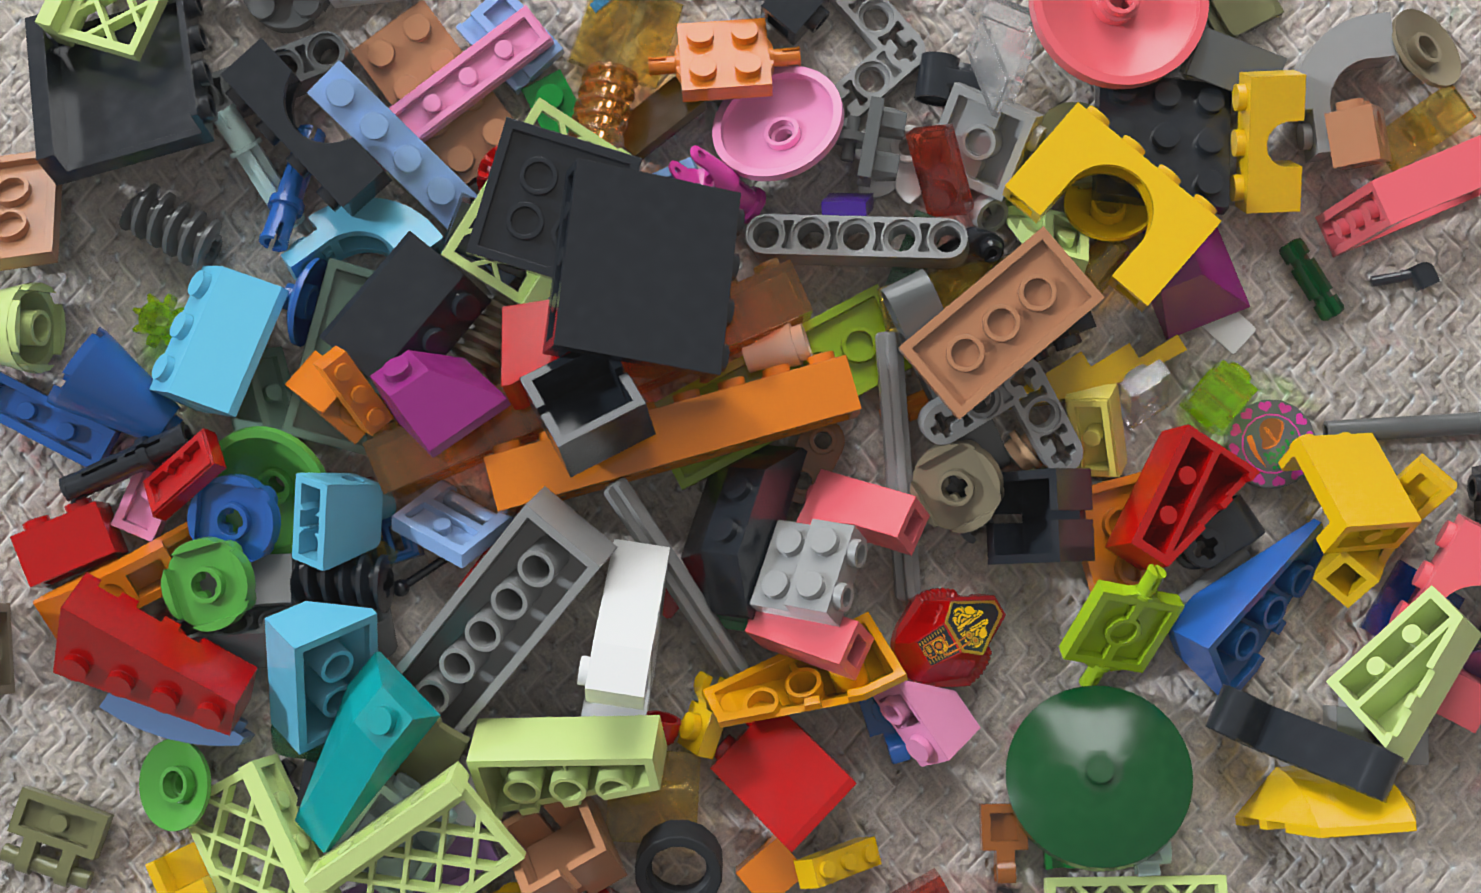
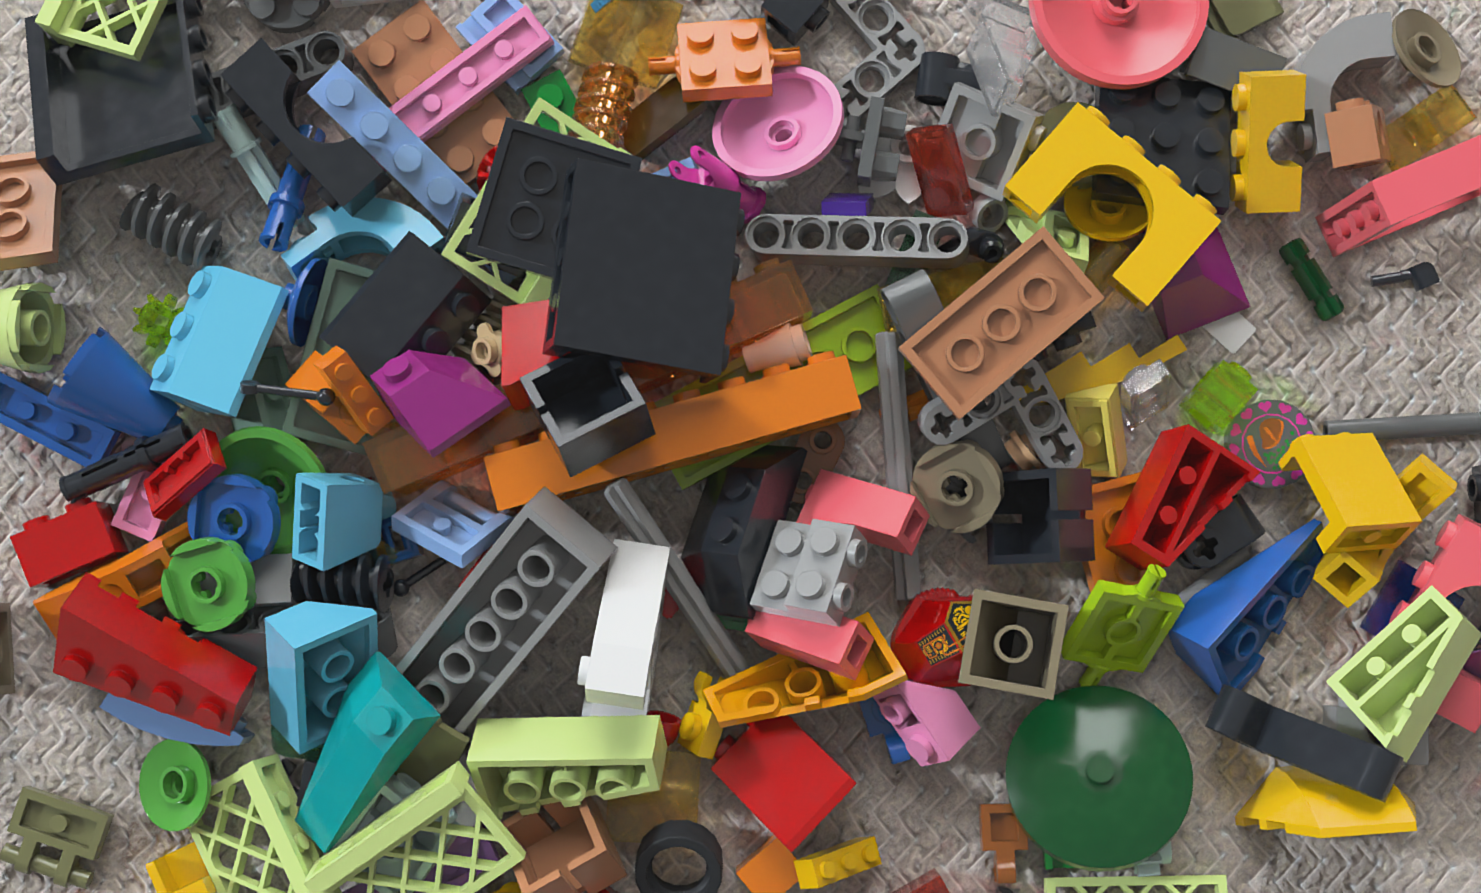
(324, 396): none -> black hinge
(488, 349): none -> tan plate
(1013, 644): none -> dark tan slope

